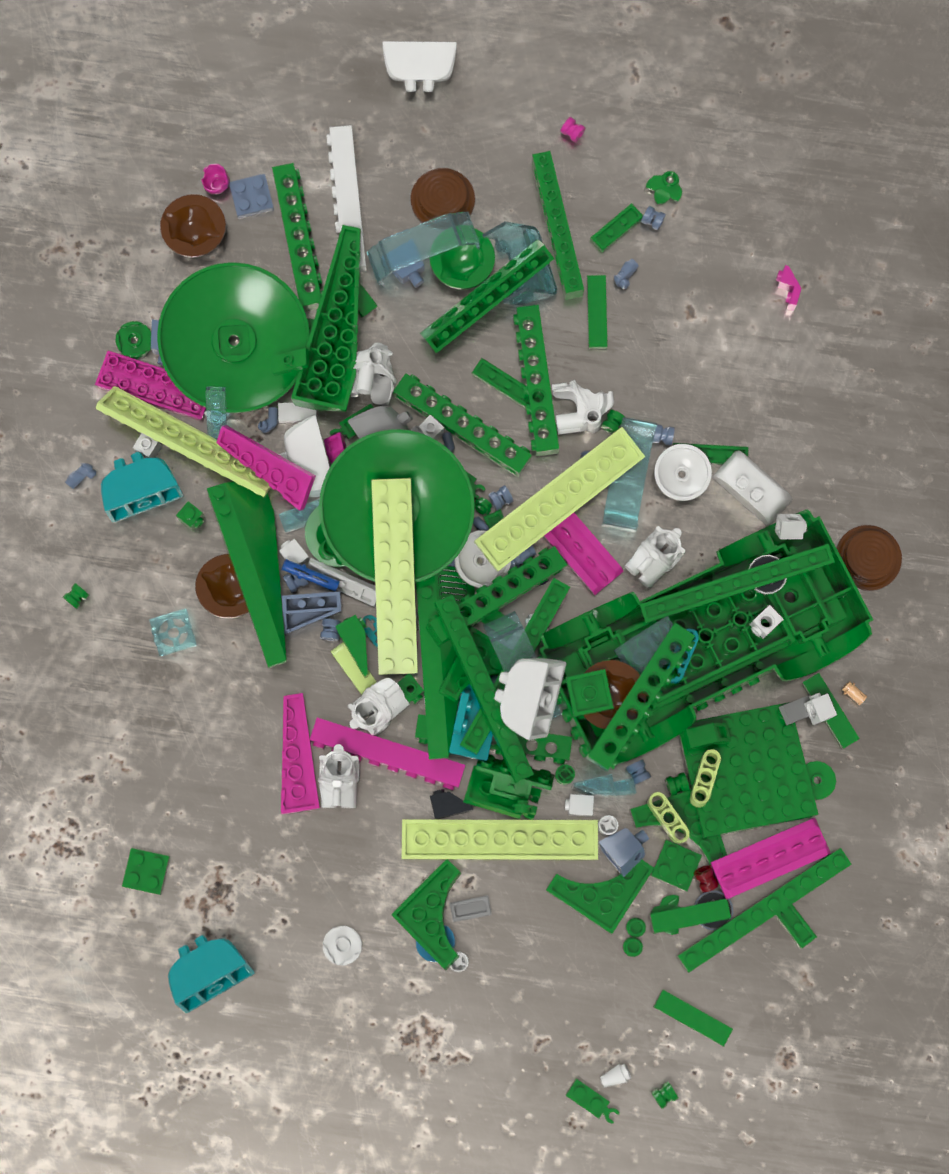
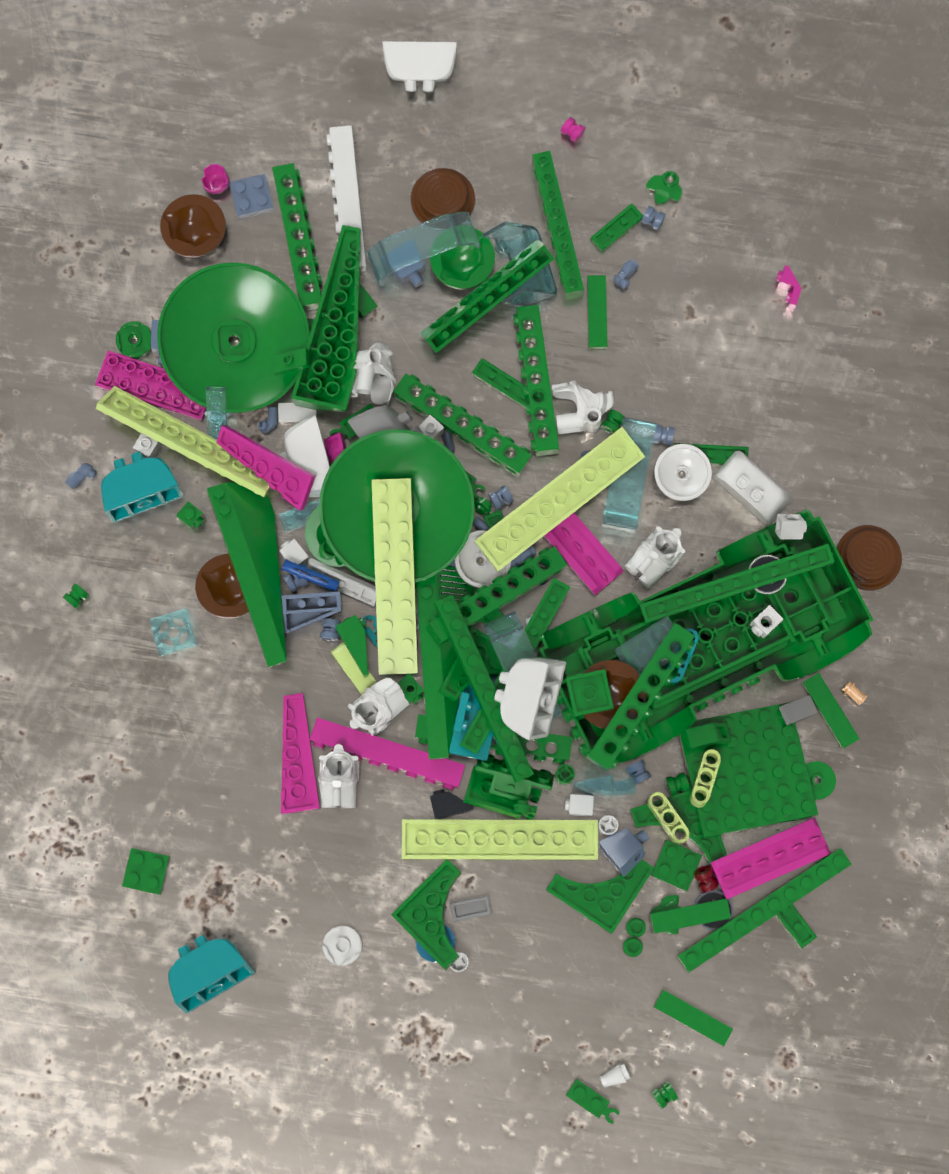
(820, 708): white brick -> none

